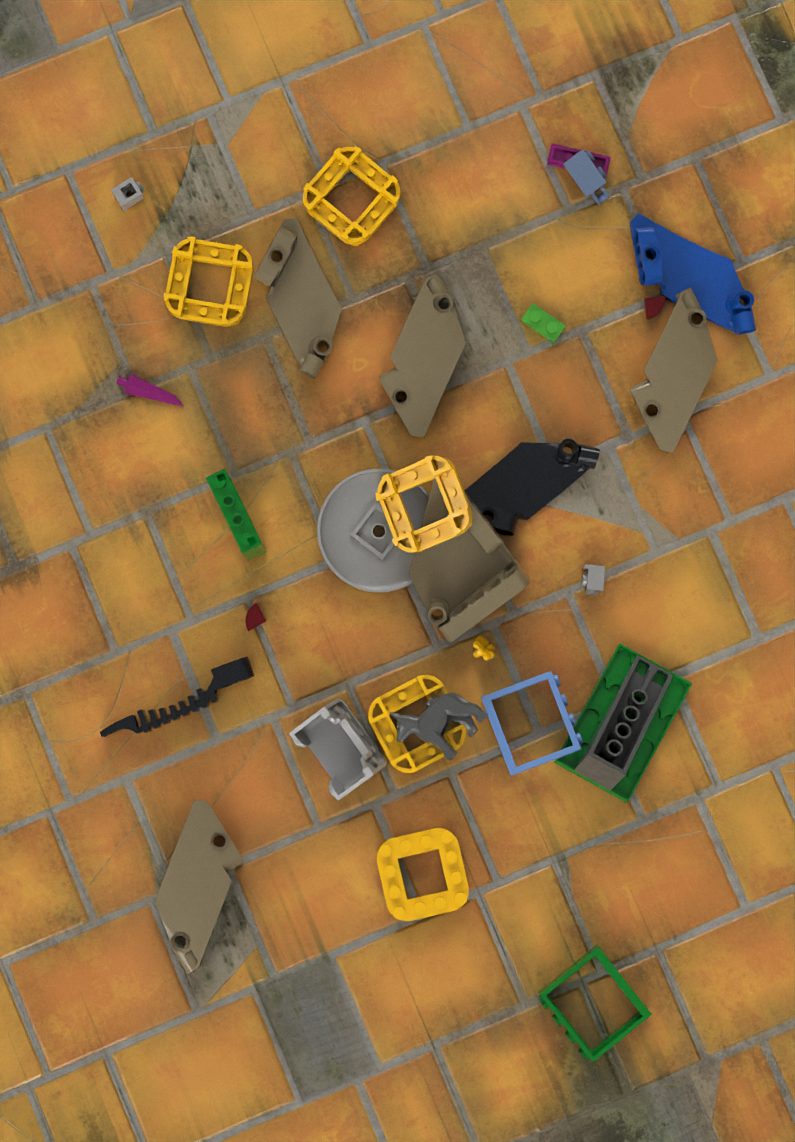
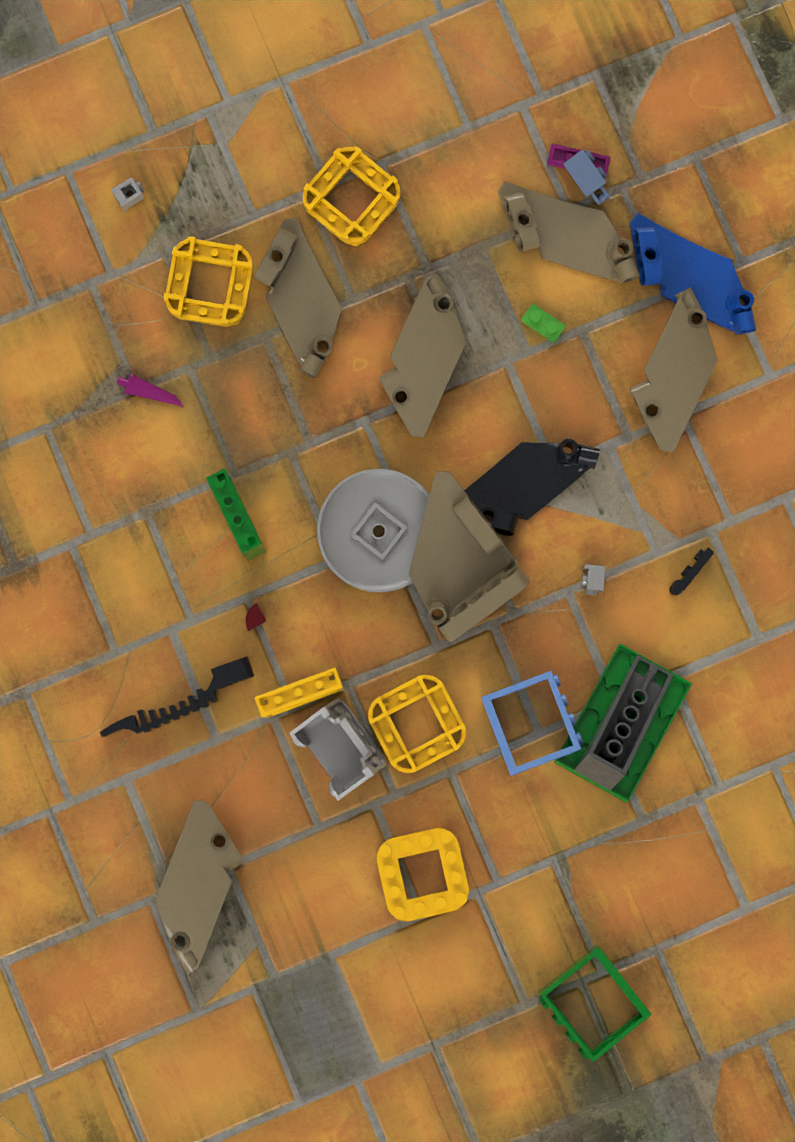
(299, 693): none -> yellow window
(396, 513): yellow plate -> none
(435, 719): dark grey animal -> none
(483, 648): yellow plant -> none
(568, 234): none -> dark tan panel
(653, 306): dark red tile -> none
(691, 571): none -> black hinge

